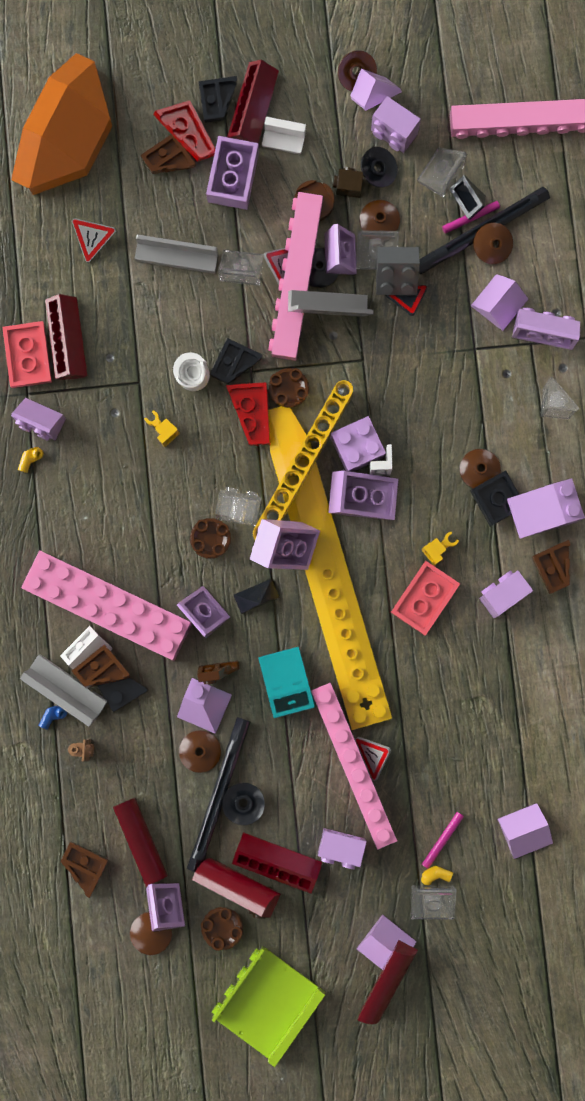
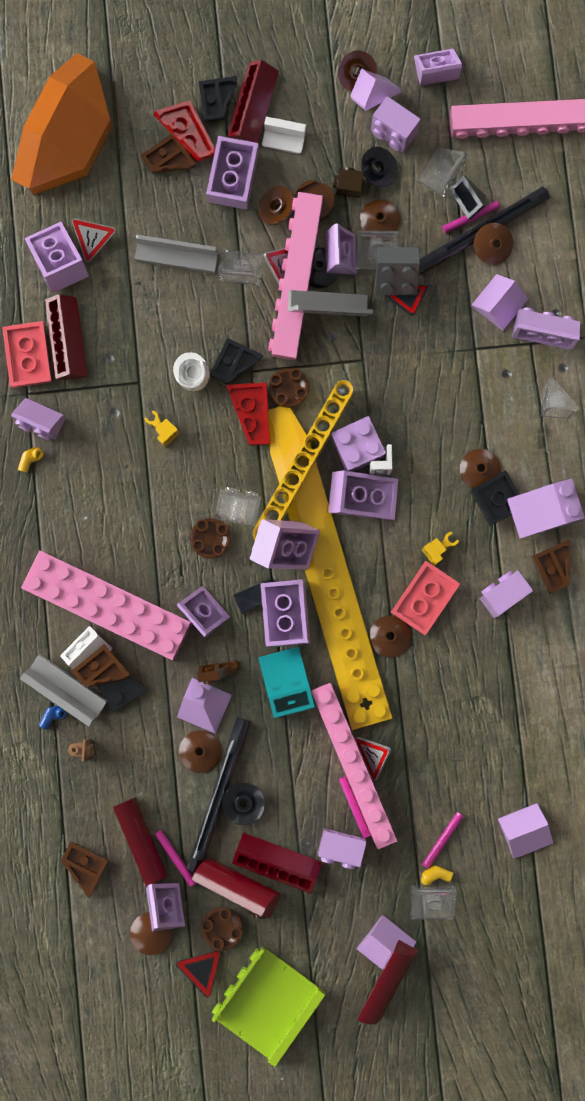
(56, 257): none -> lavender slope
(175, 857): none -> dark pink bar
(201, 970): none -> piece
(275, 205): none -> reddish brown dish
(285, 613): none -> lavender slope
(354, 807): none -> dark pink bar
(387, 647): none -> reddish brown dish
(437, 67): none -> lavender slope

